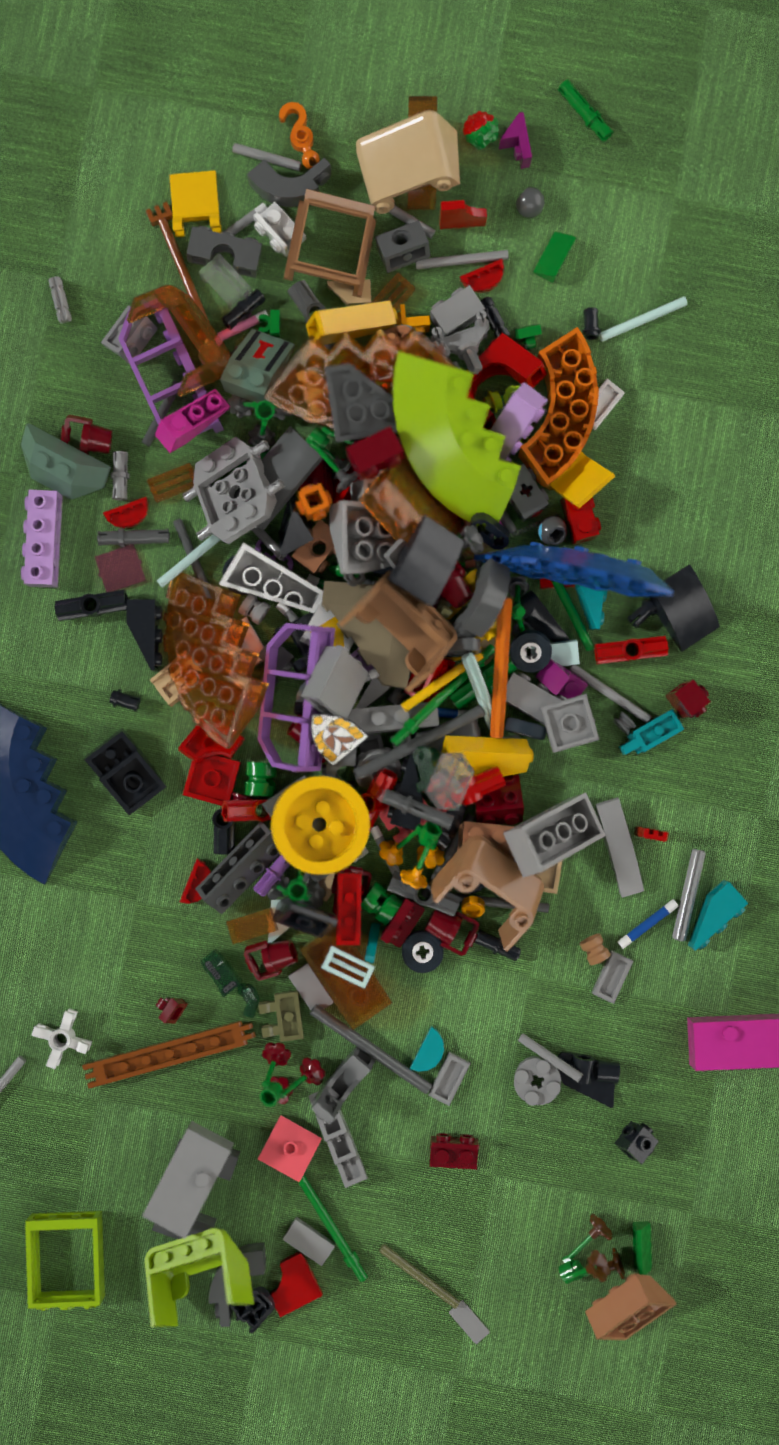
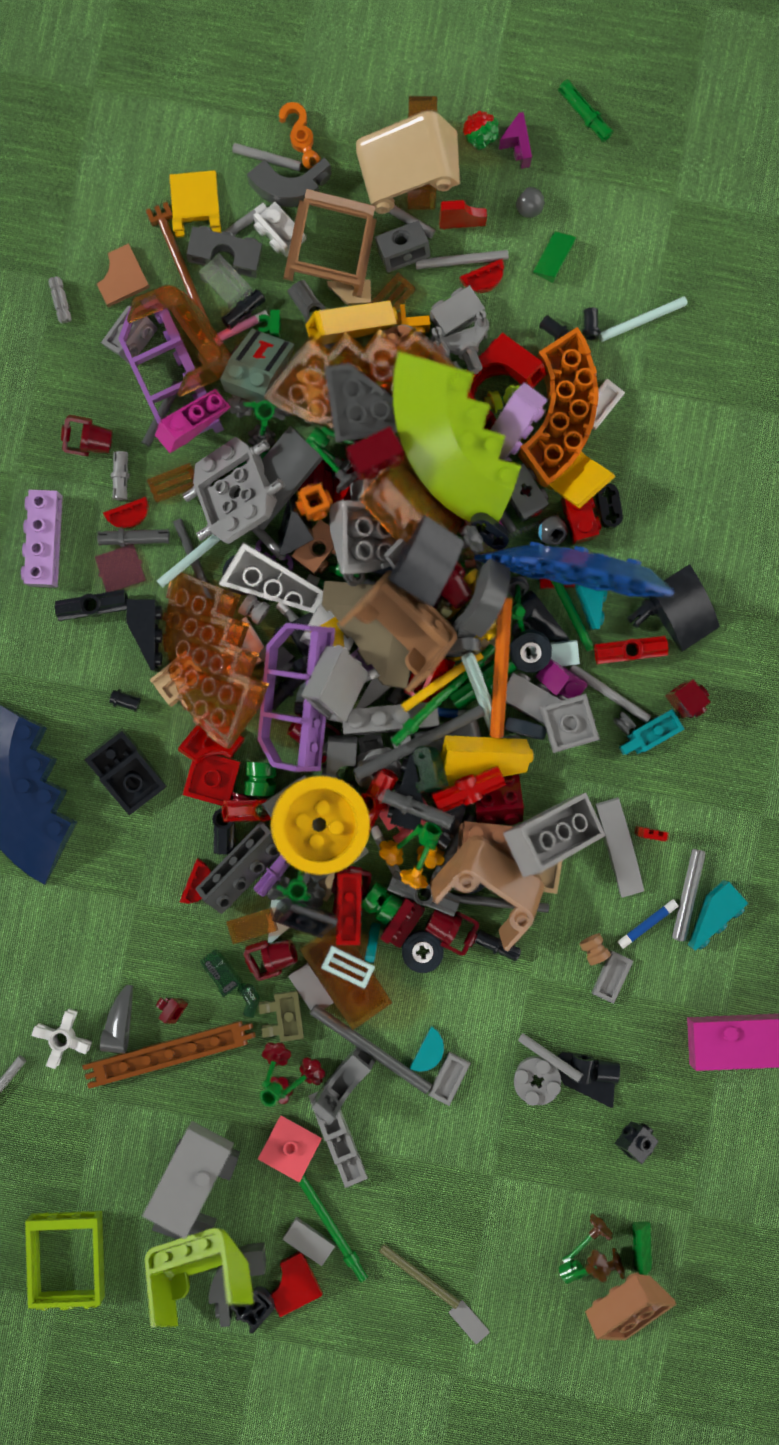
(61, 465): sand green wedge -> none
(117, 1027): none -> dark grey piece
(123, 277): none -> nougat tile
(285, 690): none -> black pin
(335, 736): shield -> none
(449, 781): clear brick -> none
(454, 1151): dark red bracket -> none
(473, 906): light orange tile -> none
(494, 318): black axle -> none
(528, 334): green tile -> none
(553, 327): none -> black pin
(615, 505): none -> black beam

